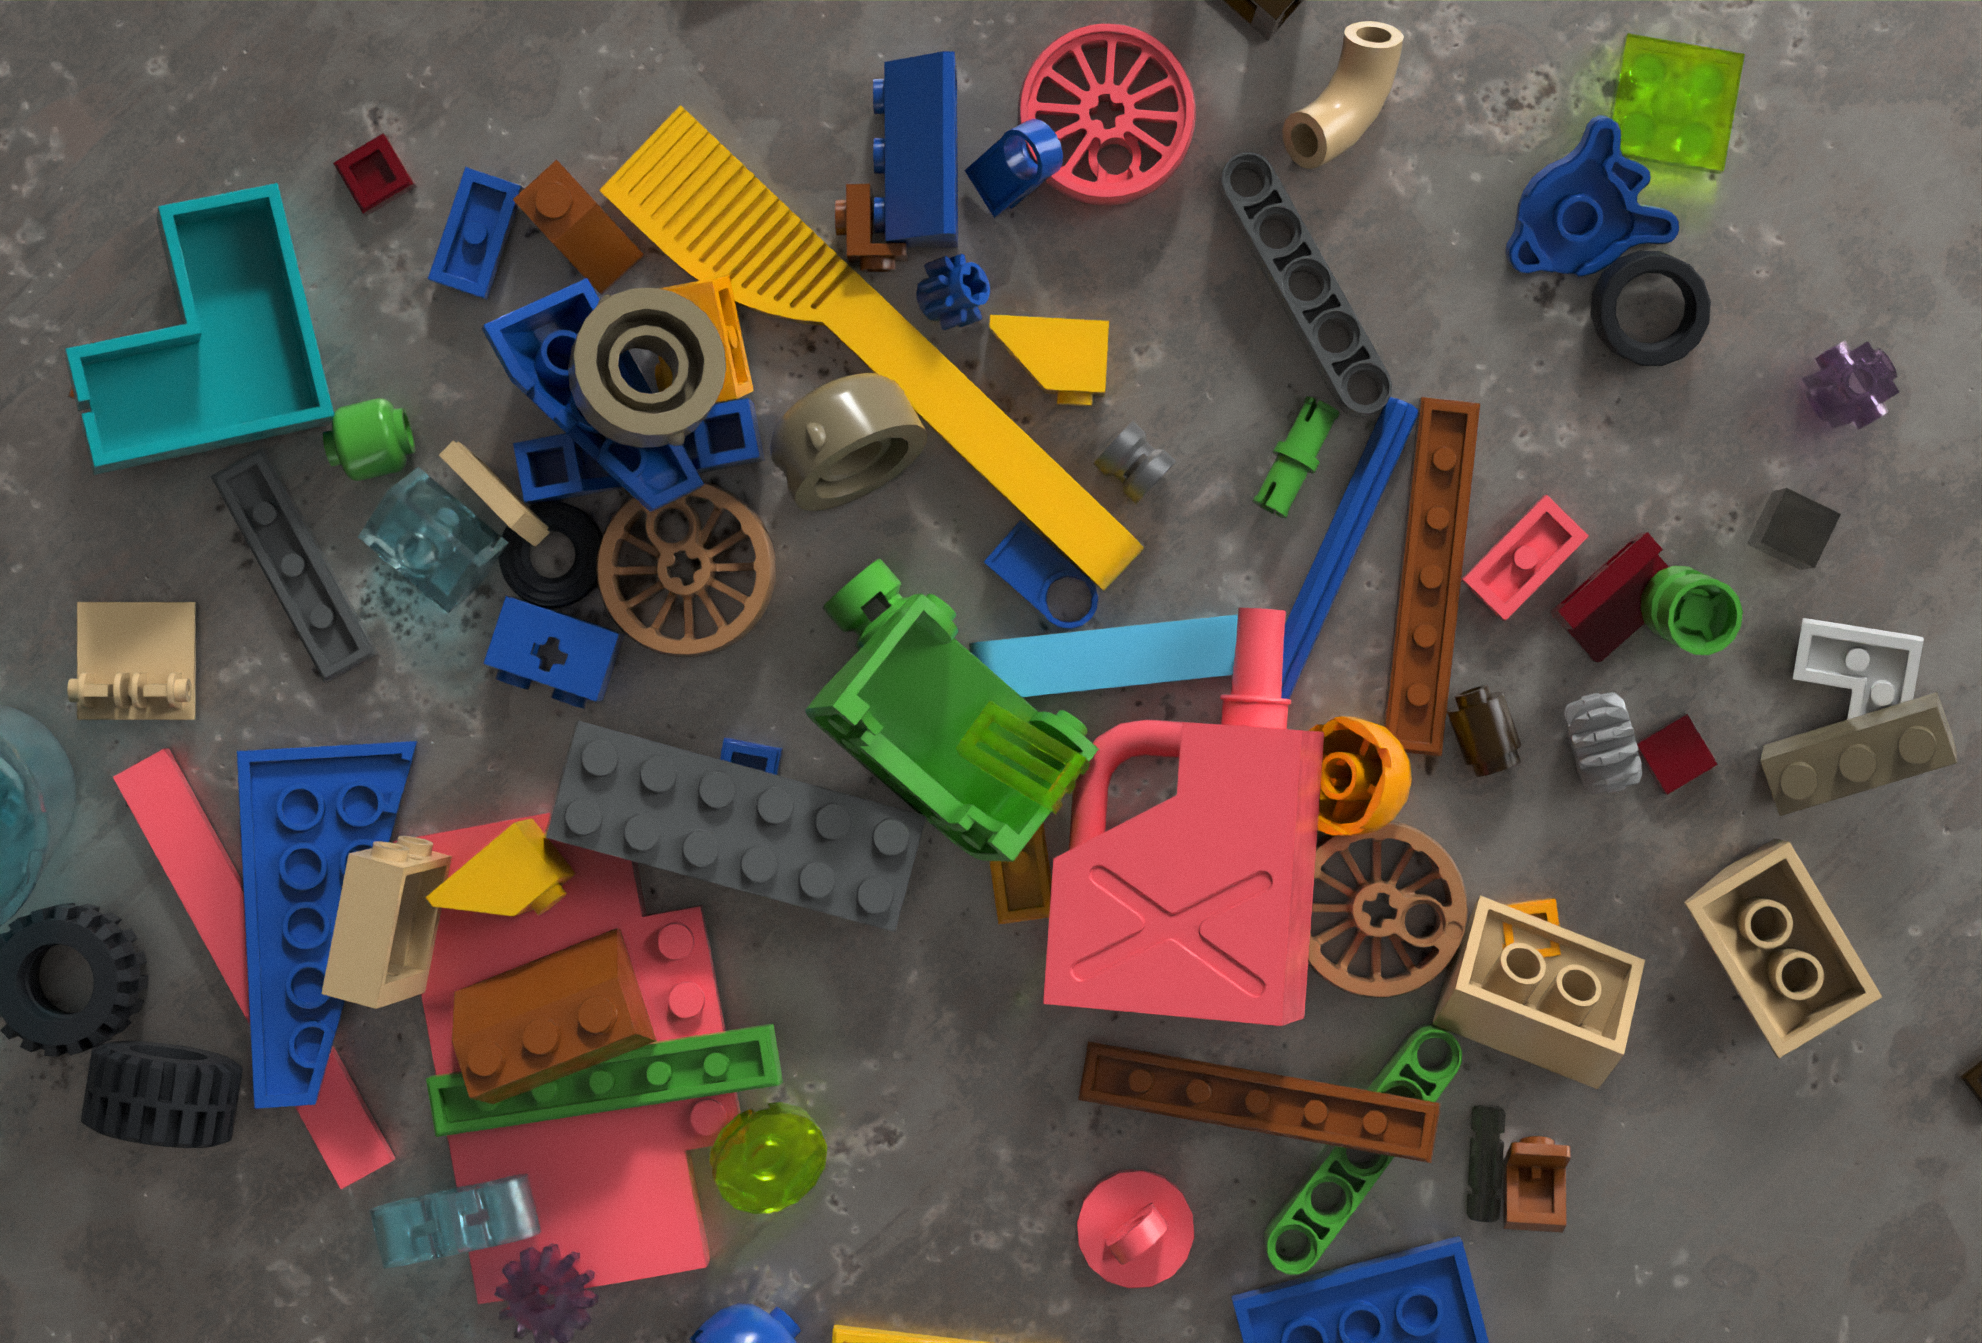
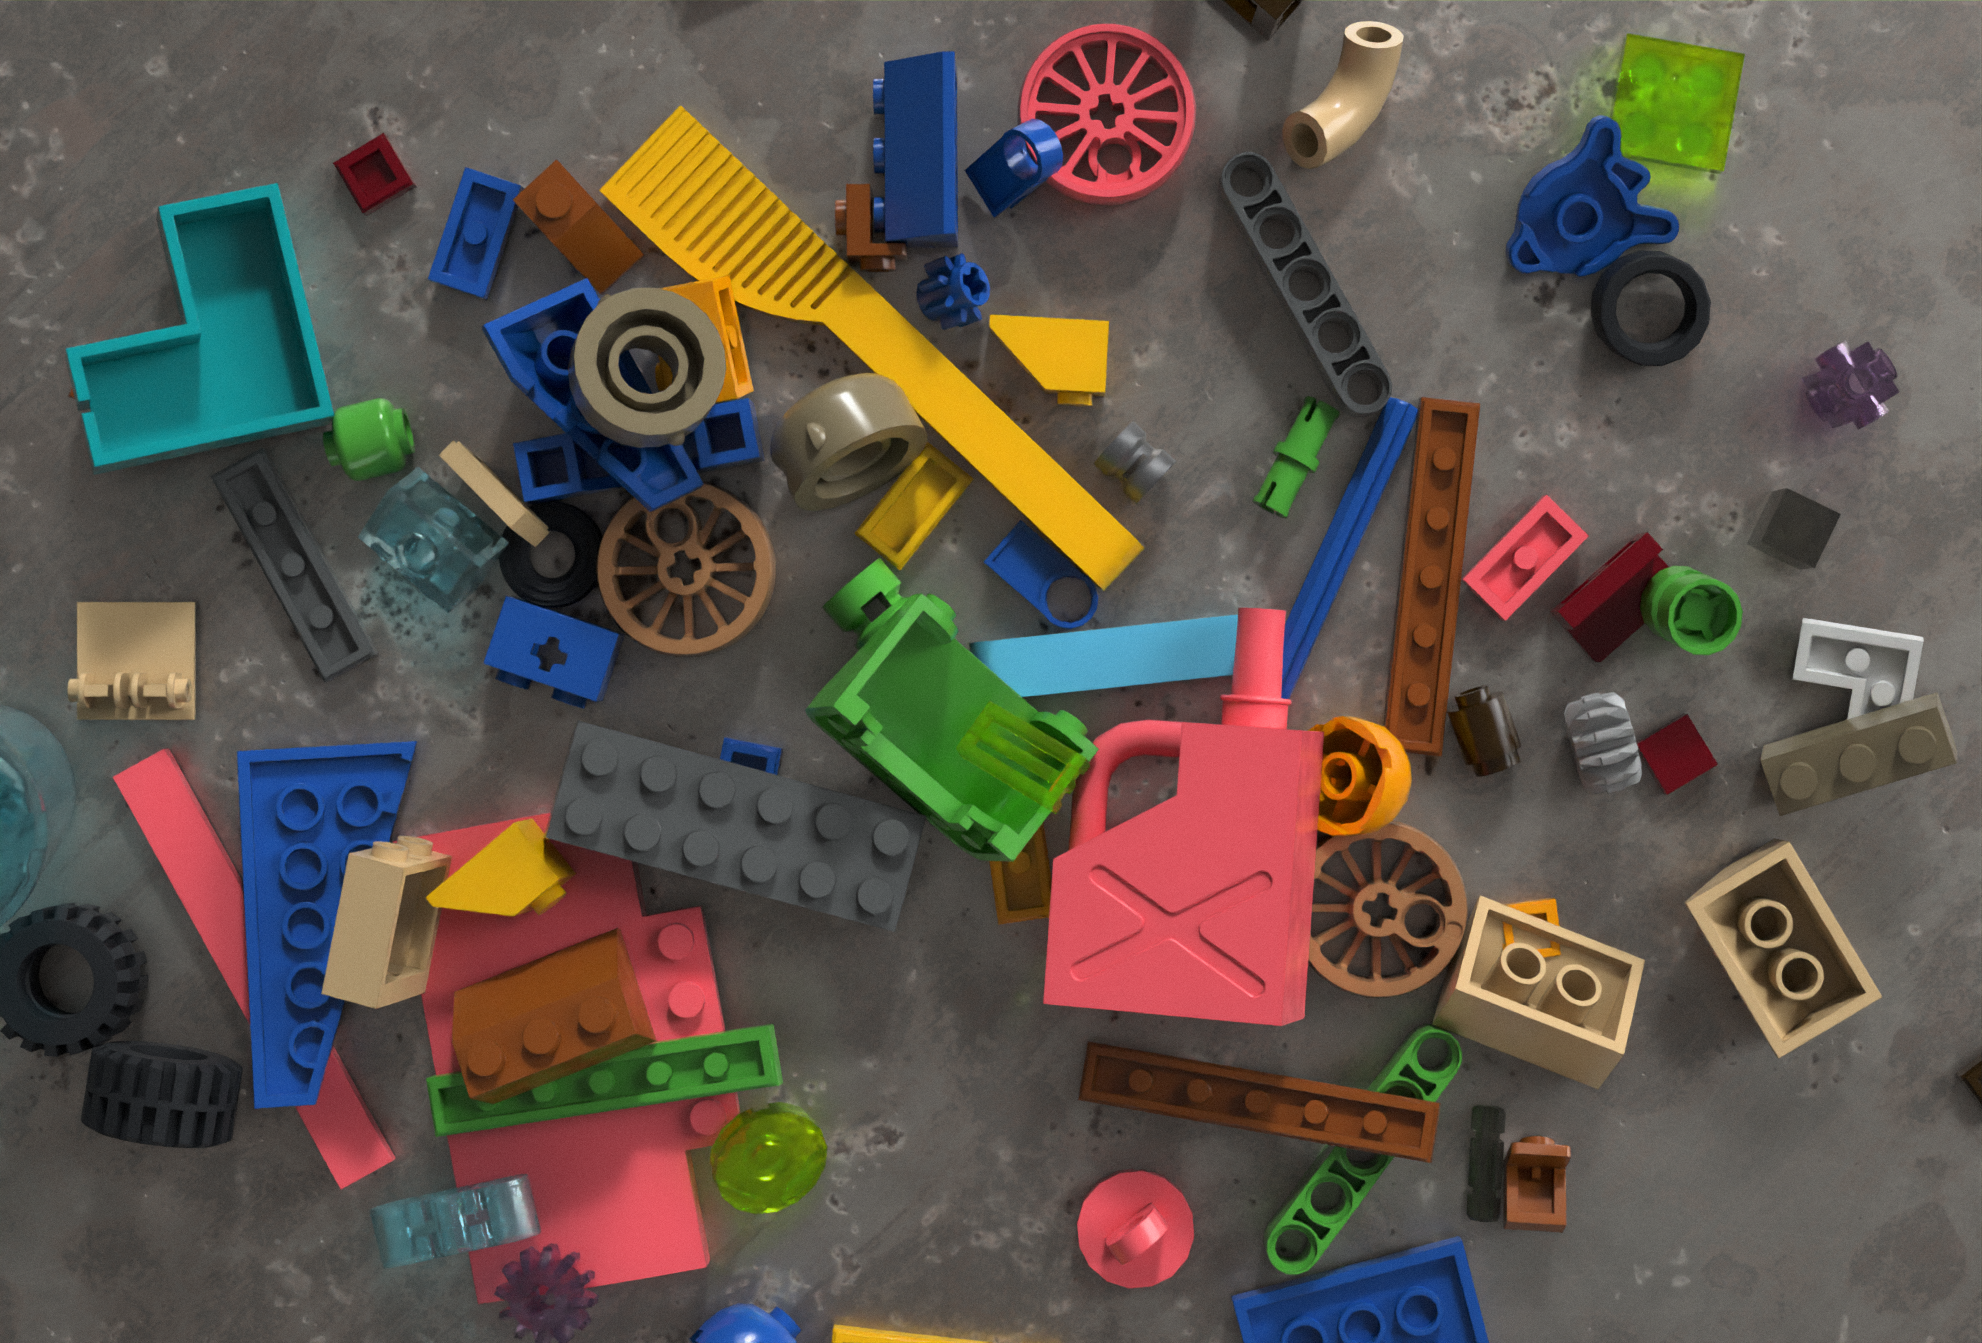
(914, 506): none -> yellow tile

